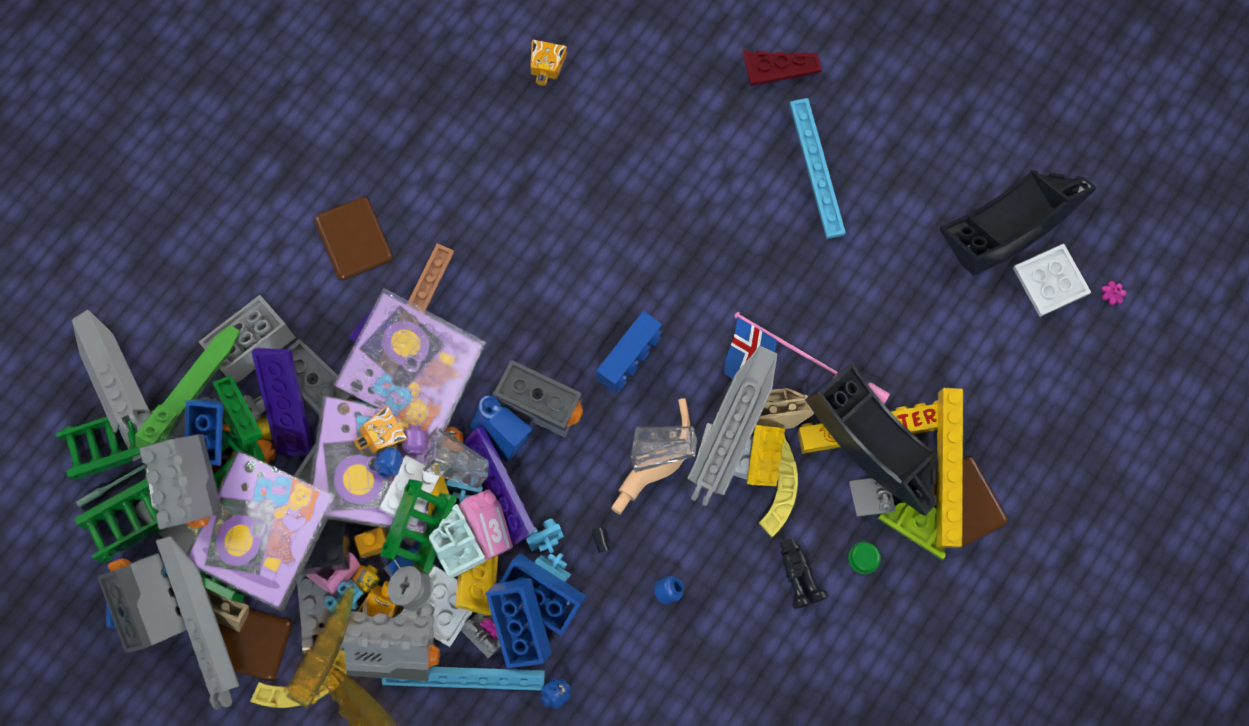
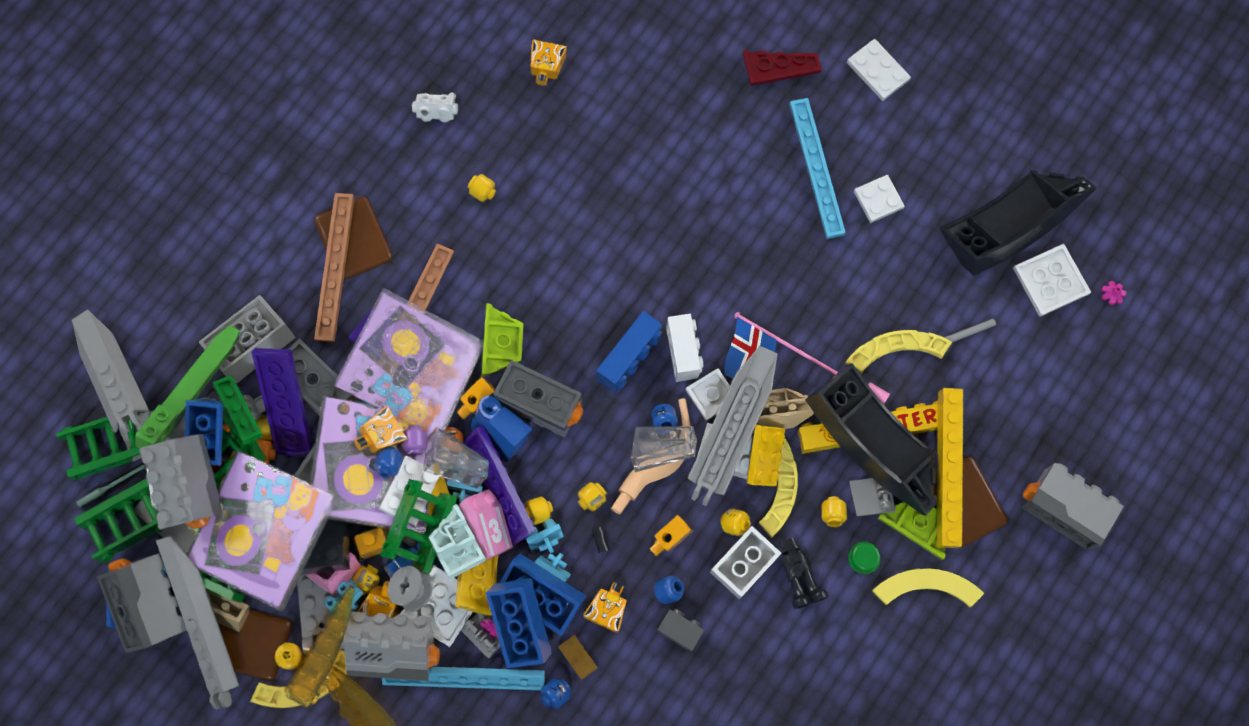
(282, 658): none -> yellow head
(334, 267): none -> nougat plate
(435, 107): none -> white brick
(477, 391): none -> light orange torso
(481, 187): none -> yellow head
(501, 341): none -> lime wing
(538, 510): none -> yellow head
(577, 657): none -> pearl gold tile
(591, 496): none -> yellow head
(607, 608): none -> light orange torso
(664, 416): none -> blue head
(679, 531): none -> light orange torso
(680, 630): none -> dark grey brick
(684, 347): none -> white brick
(709, 393): none -> white plate
(735, 522): none -> yellow head
(745, 562): none -> white brick
(834, 511): none -> yellow head
(878, 69): none -> white plate
(879, 198): none -> white plate
(898, 341): none -> light yellow tile
(928, 579): none -> light yellow tile
(972, 330): none -> light grey bar
(1071, 506): none -> piece

